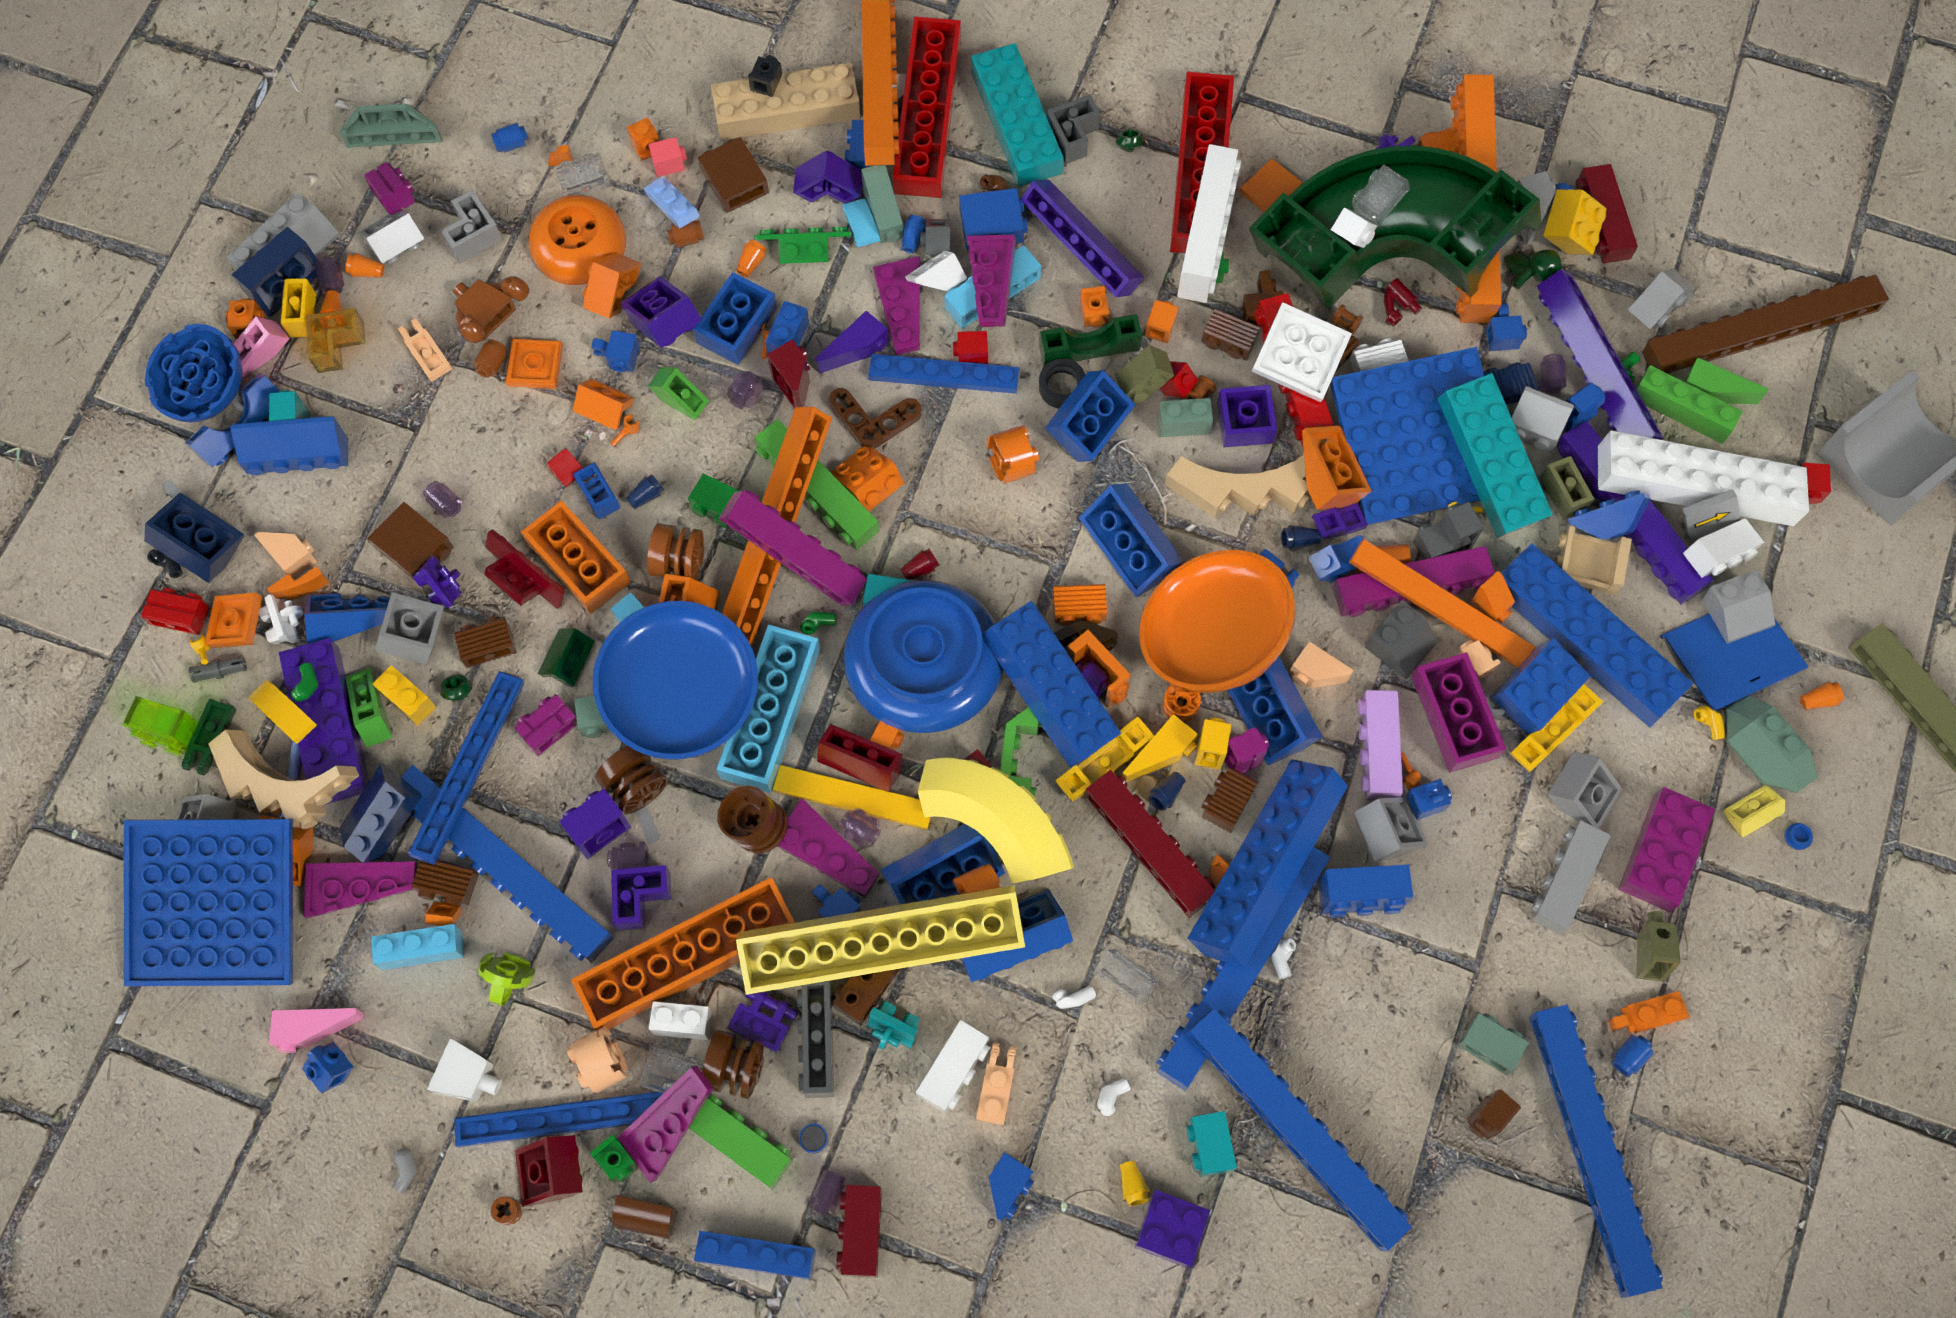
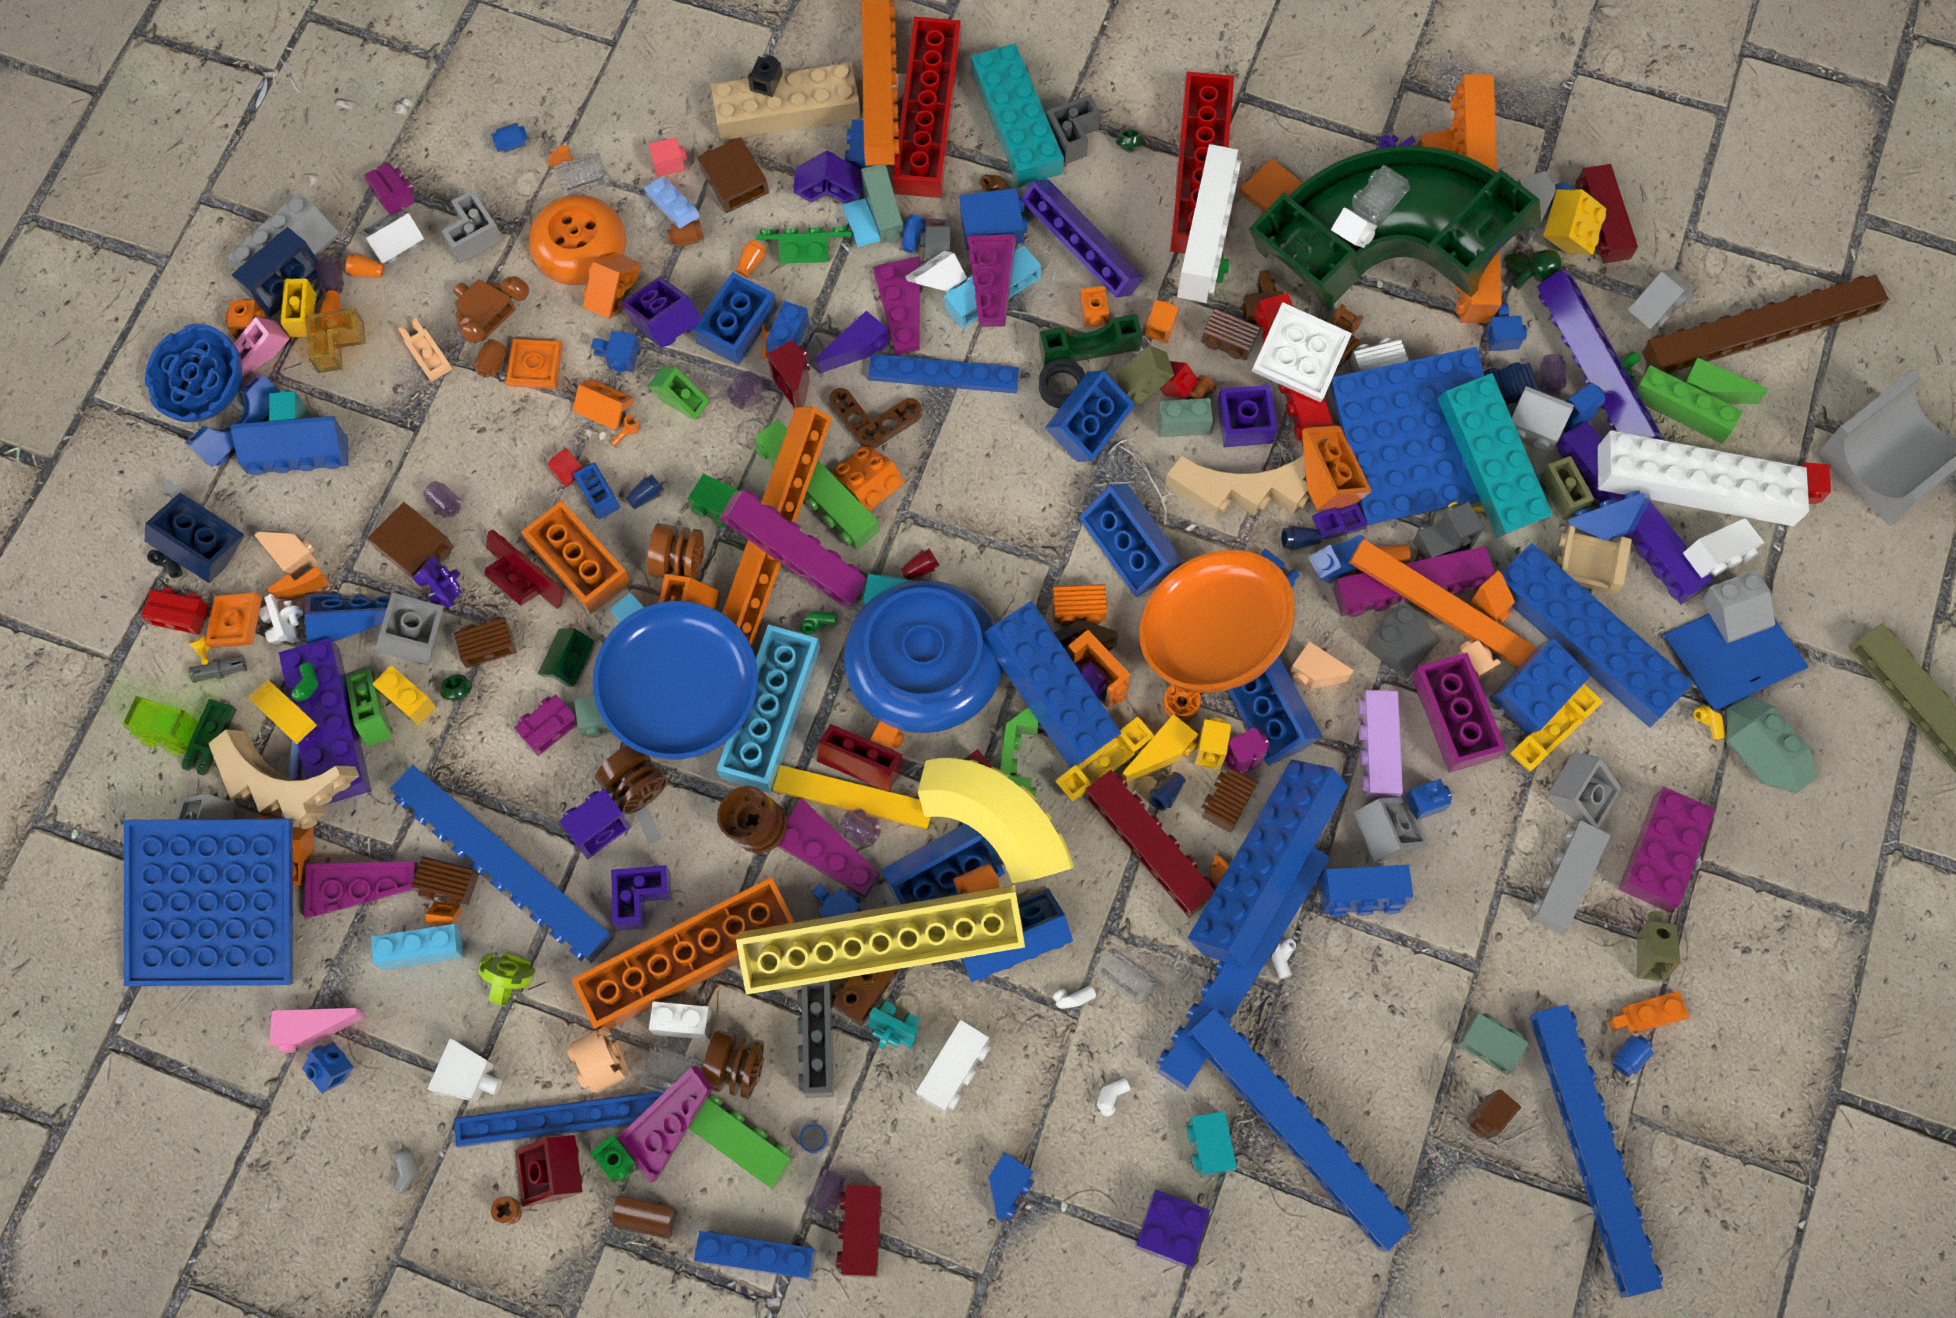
(378, 815): dark blue slope -> none
(388, 126): sand green wedge -> none
(466, 768): blue tile -> none
(628, 856): clear purple brick -> none
(641, 135): orange brick -> none
(753, 1024): dark purple plate -> none
(971, 347): red brick -> none
(996, 1088): light nougat hinge -> none
(1012, 454): orange brick -> none
(1133, 1184): yellow cone -> none
(1404, 297): dark red plant -> none
(1413, 777): orange hand -> none
(1711, 514): light grey tile -> none
(1755, 810): light yellow slope -> none
(1798, 836): blue plate -> none
(1824, 696): orange cone -> none

